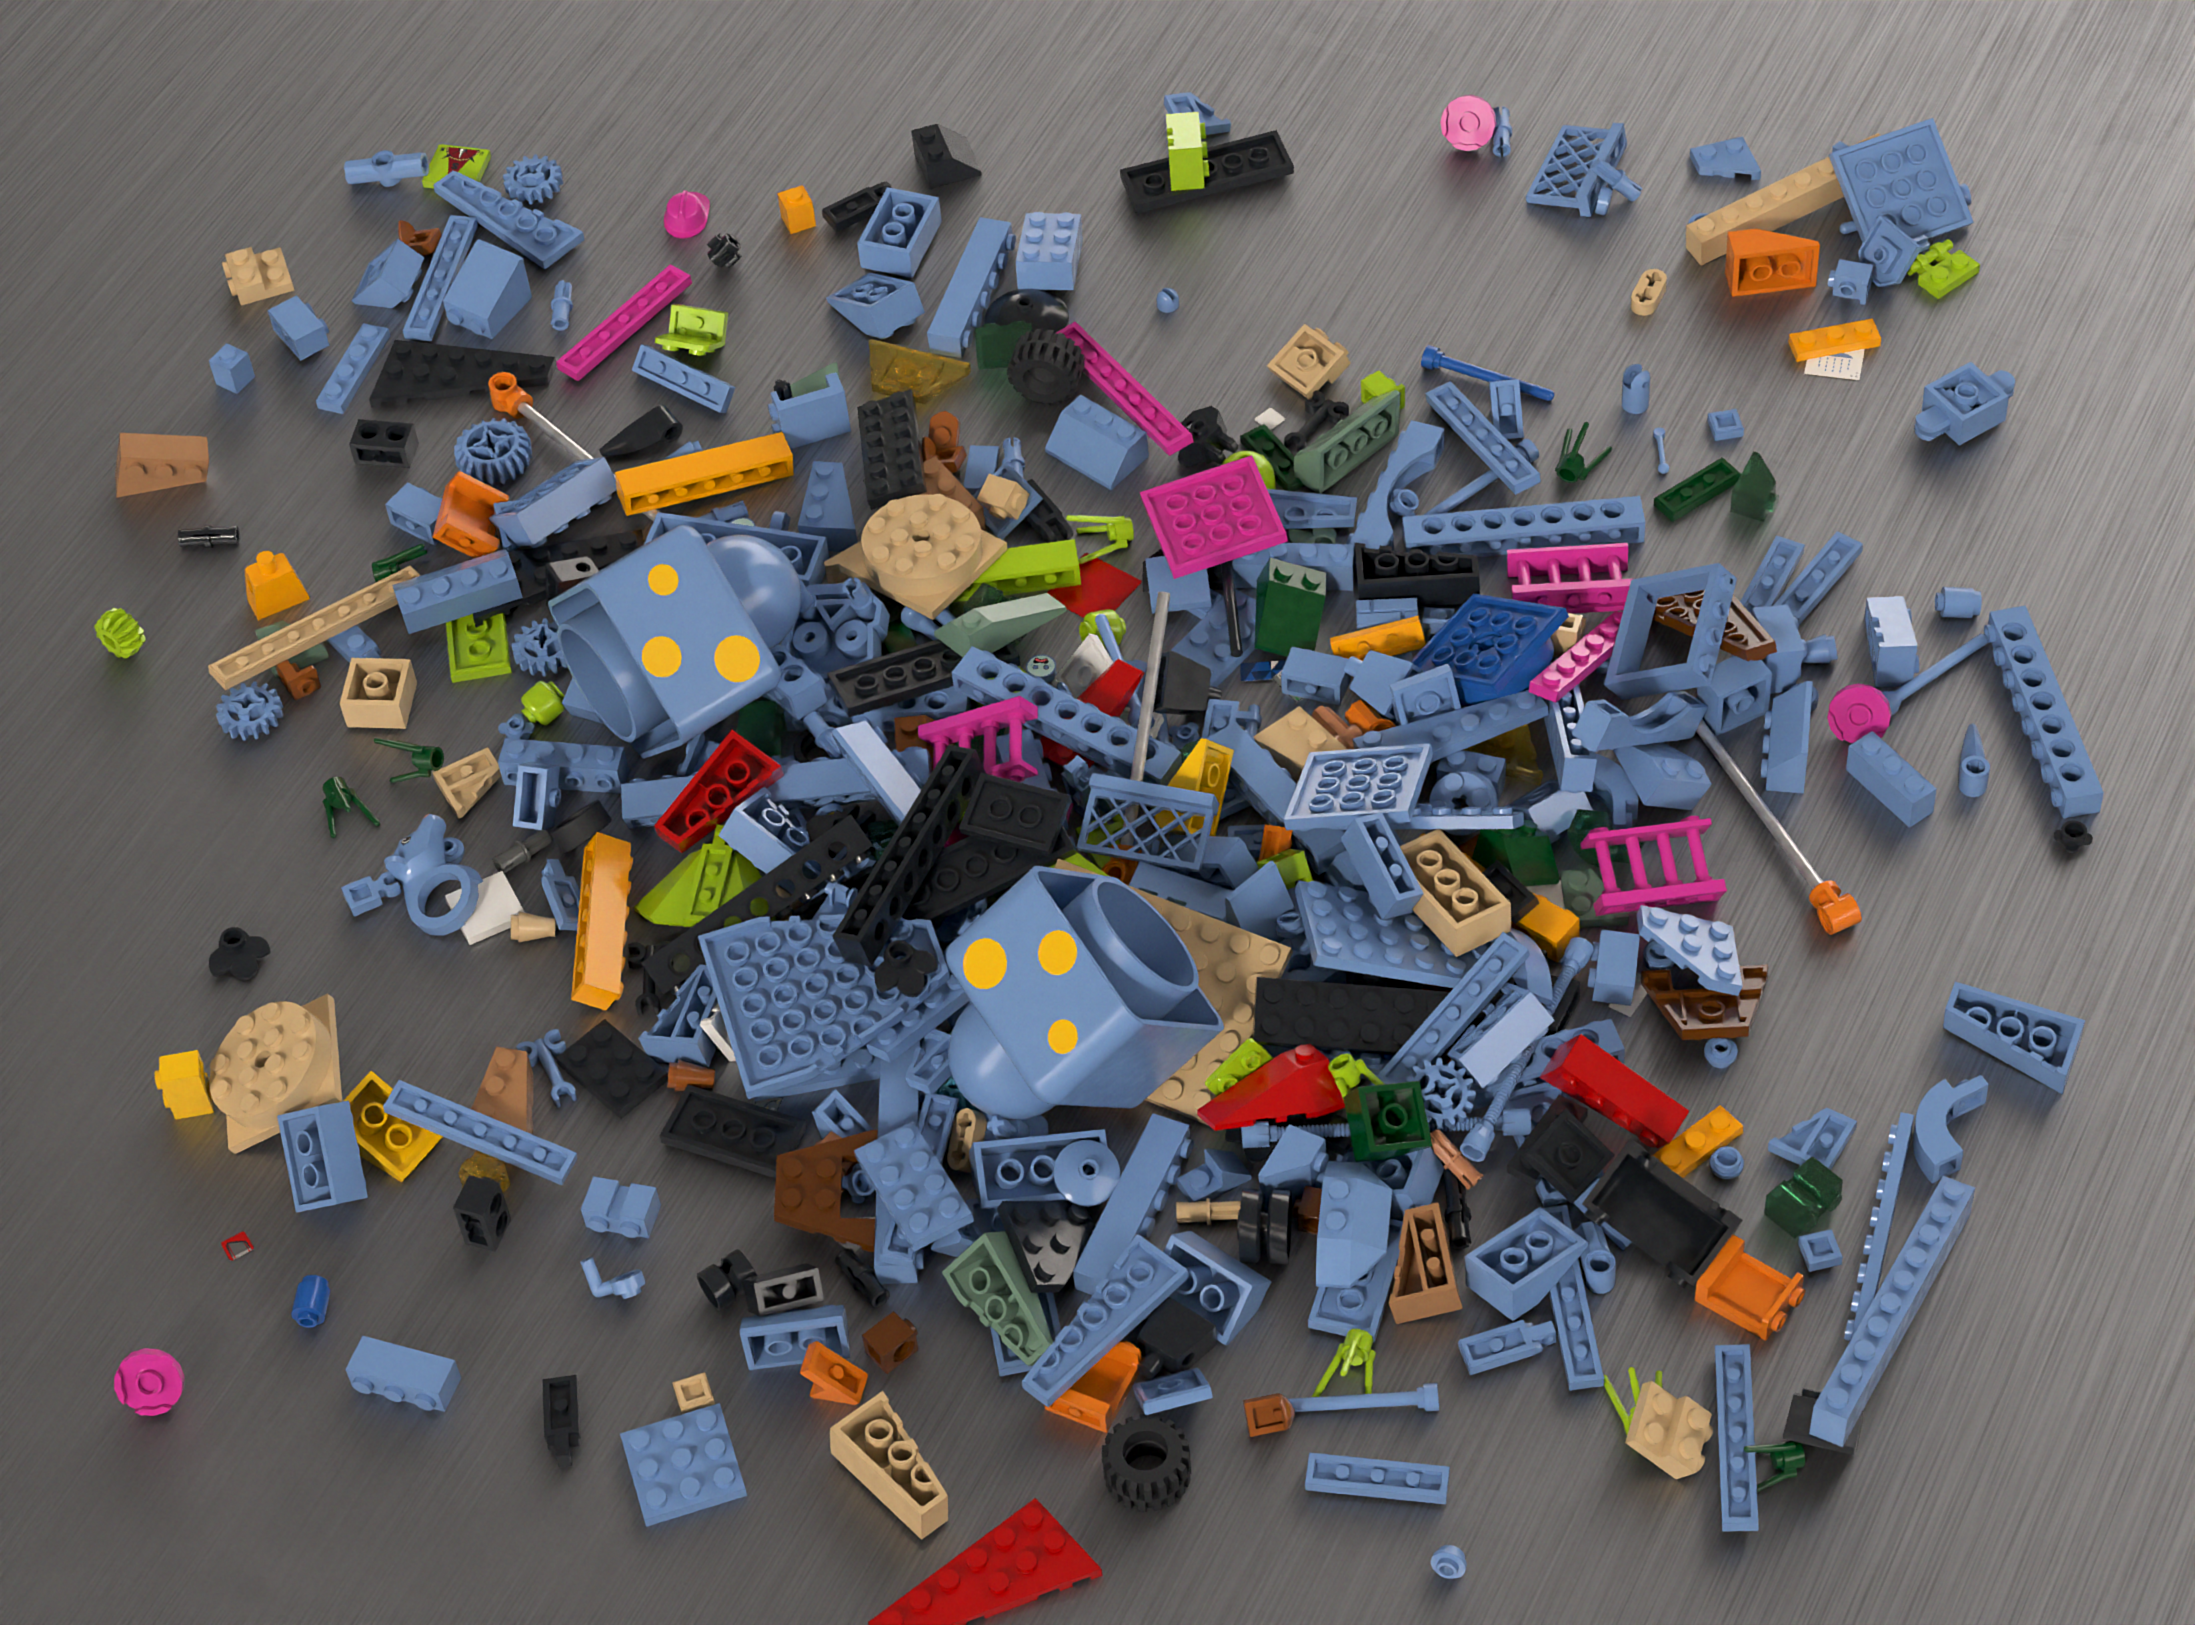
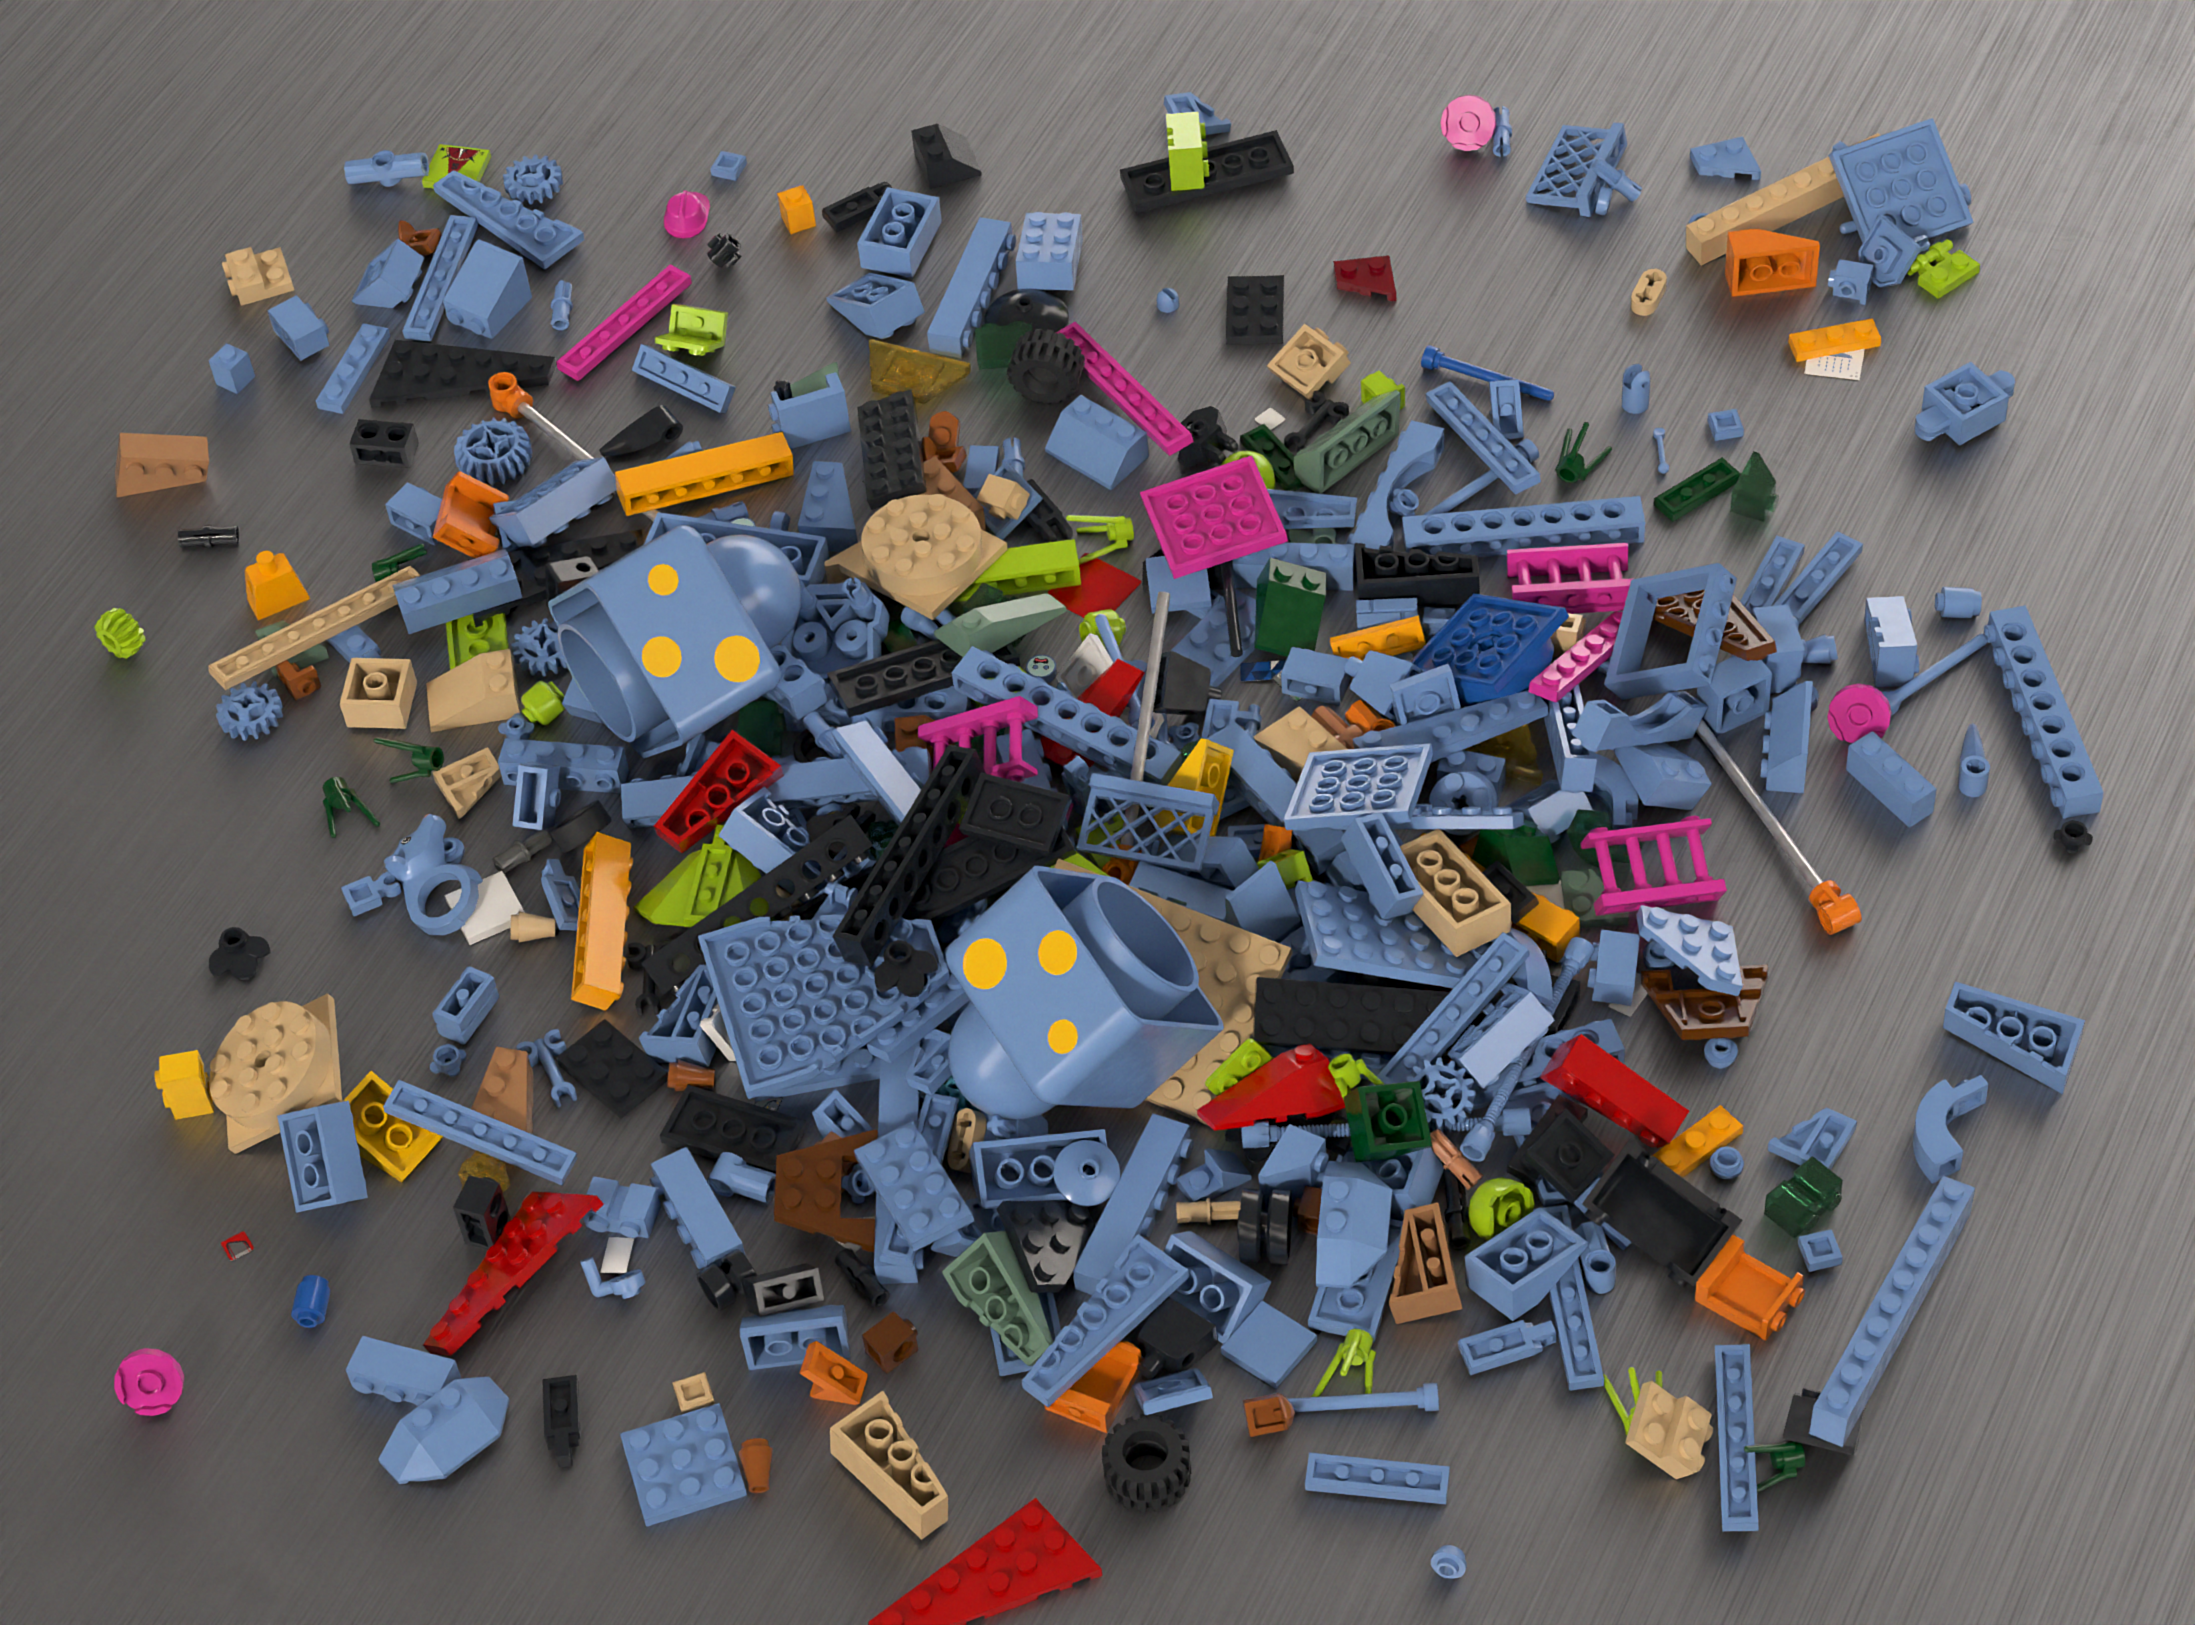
(446, 1430): none -> medium blue wedge
(447, 1053): none -> medium blue plate
(466, 1005): none -> medium blue brick
(474, 692): none -> tan slope
(511, 1261): none -> red wing
(617, 1255): none -> white sticker
(695, 1208): none -> medium blue brick
(728, 165): none -> medium blue tile
(735, 1176): none -> medium blue piece
(756, 1463): none -> dark orange cone
(1255, 310): none -> black plate
(1269, 1344): none -> medium blue tile
(1290, 925): medium blue plate -> none
(1366, 276): none -> dark red wing
(1498, 1206): none -> lime cylinder
(1882, 1220): medium blue plate -> none

